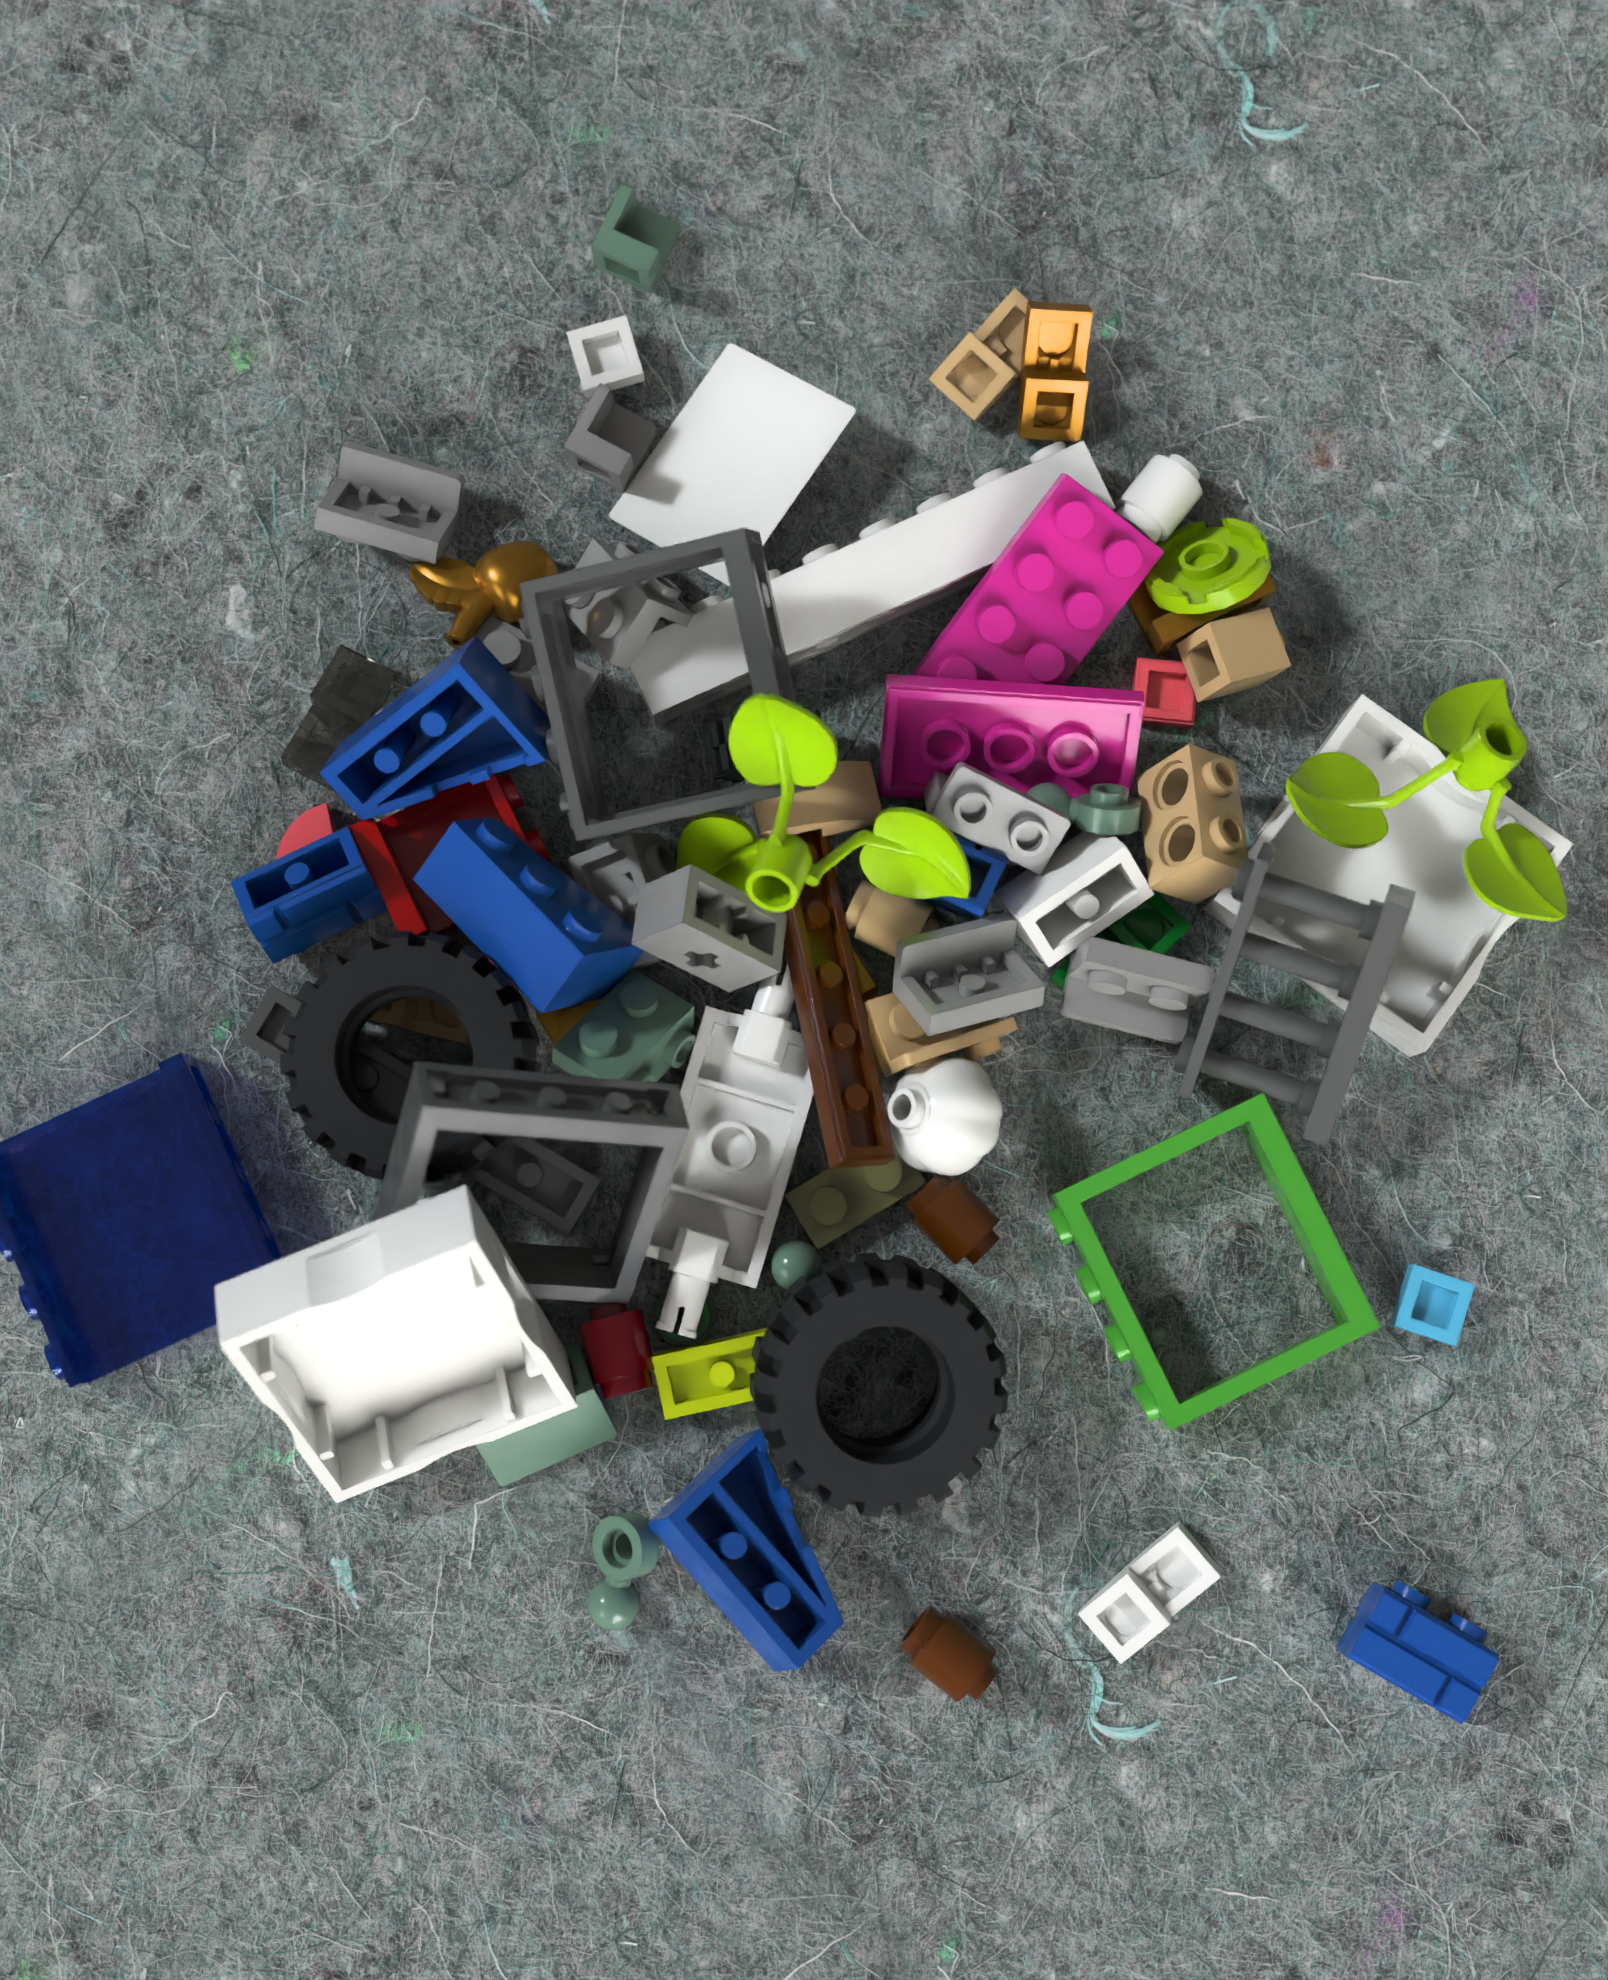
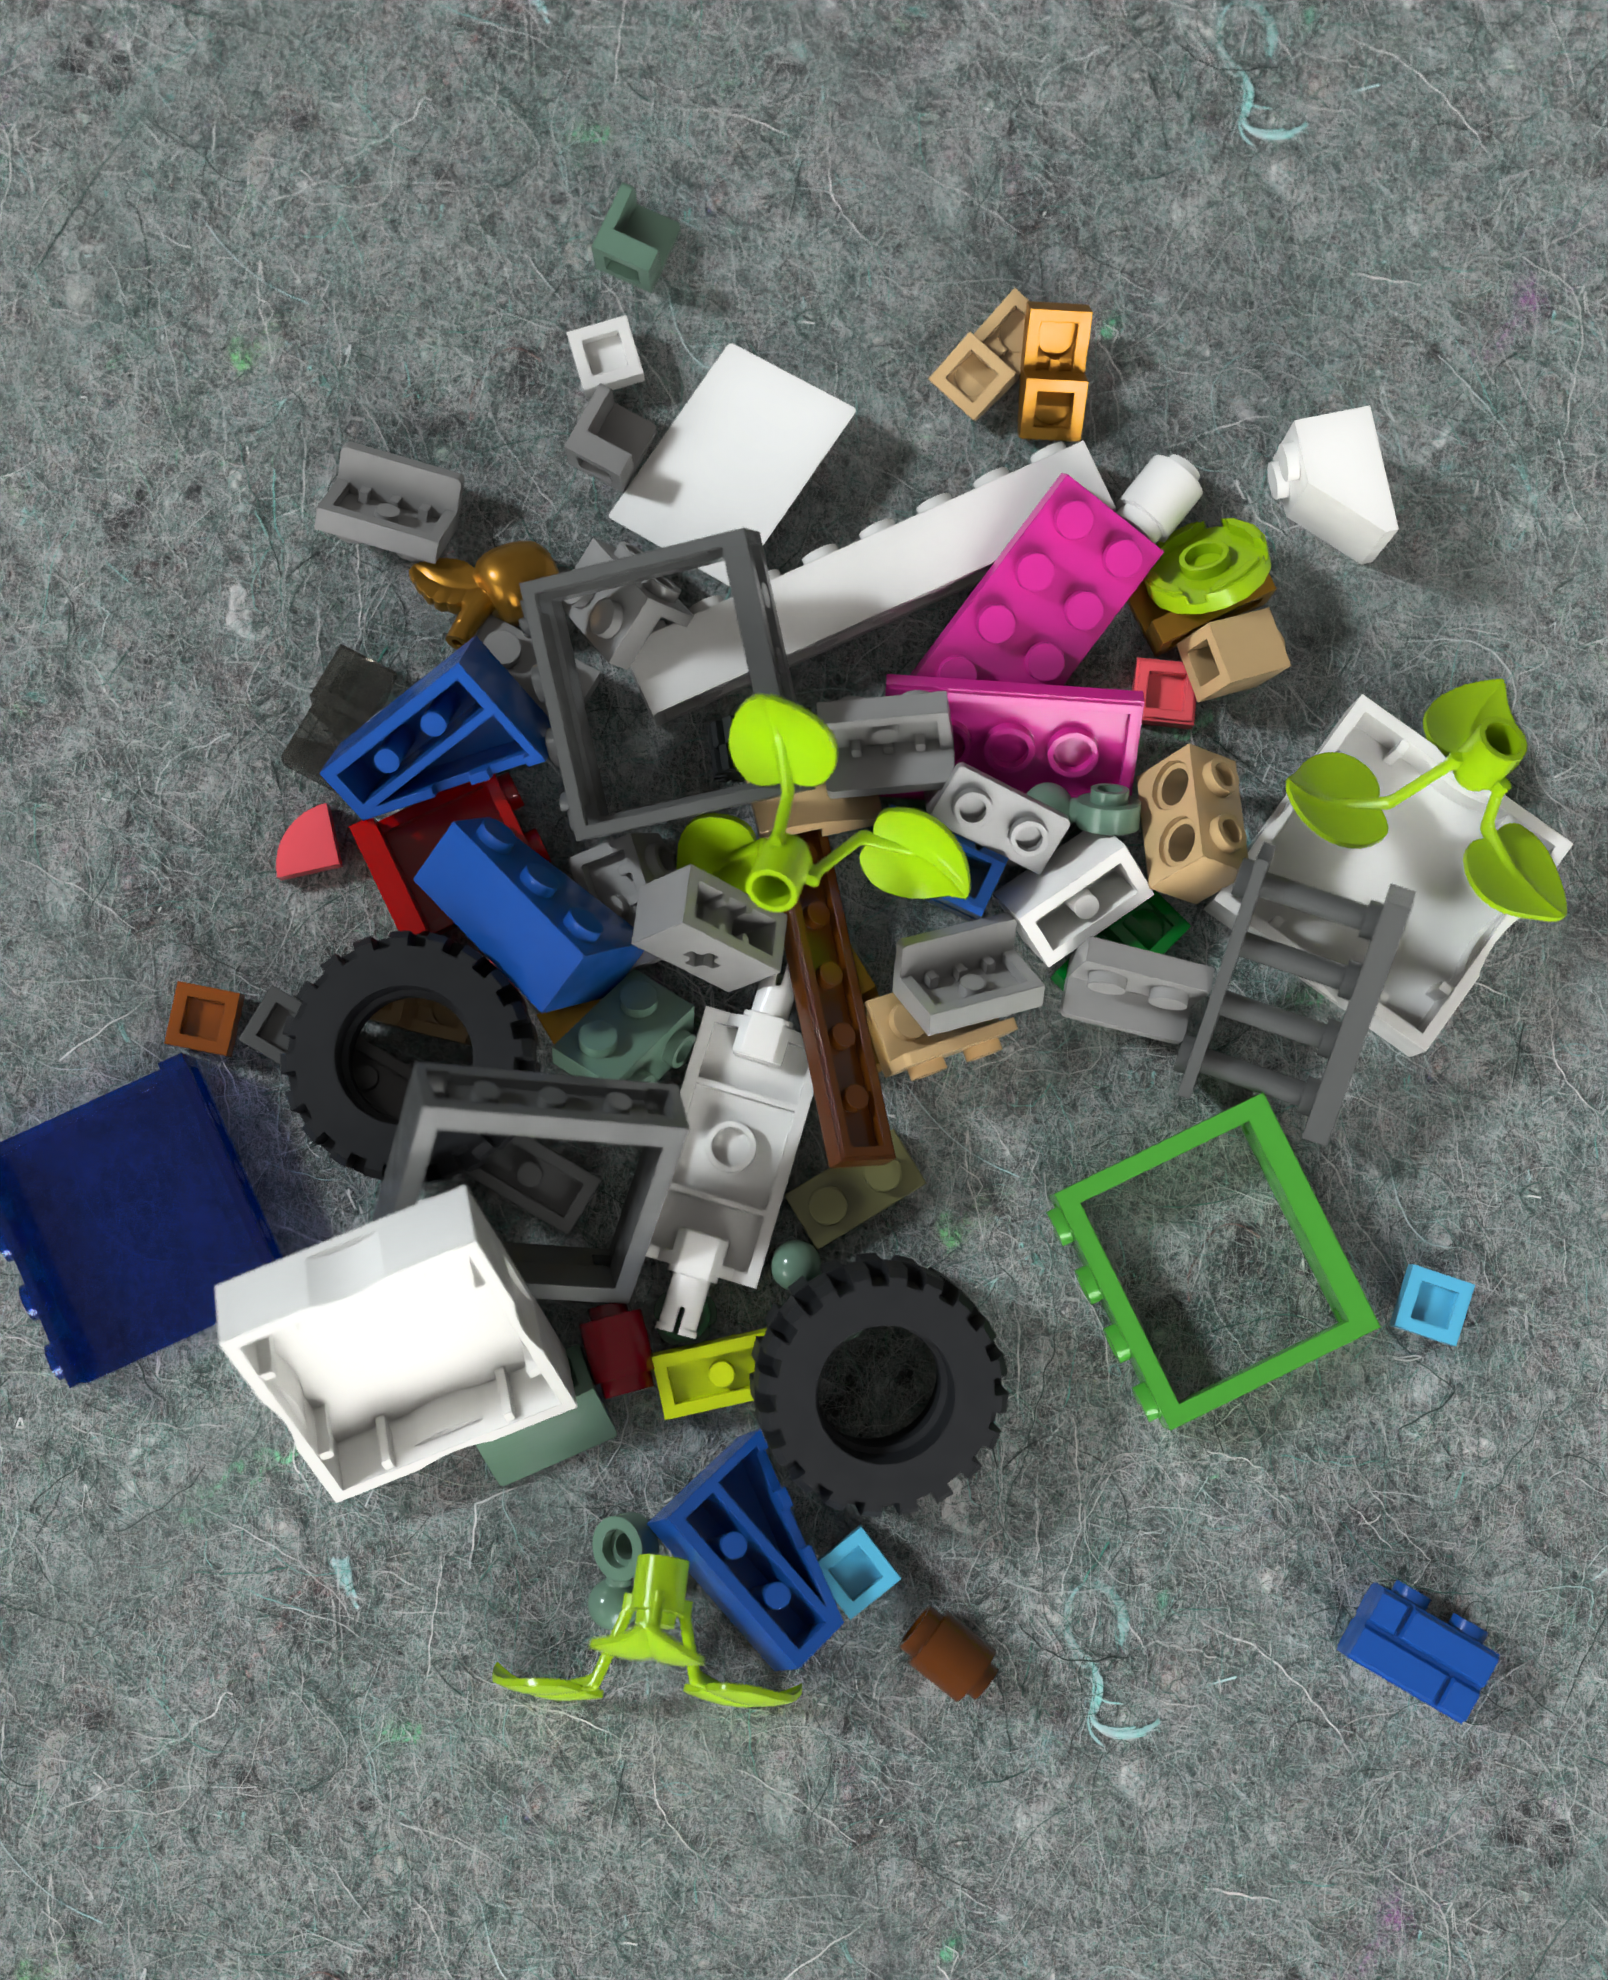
(204, 1019): none -> dark orange plate
(308, 895): blue brick -> none
(657, 1600): none -> lime plant
(857, 1572): none -> medium azure plate
(886, 918): tan brick -> none
(890, 743): none -> light grey bracket
(944, 1116): white plant -> none
(953, 1219): reddish brown brick -> none
(1149, 1592): white slope -> none
(1336, 482): none -> white slope

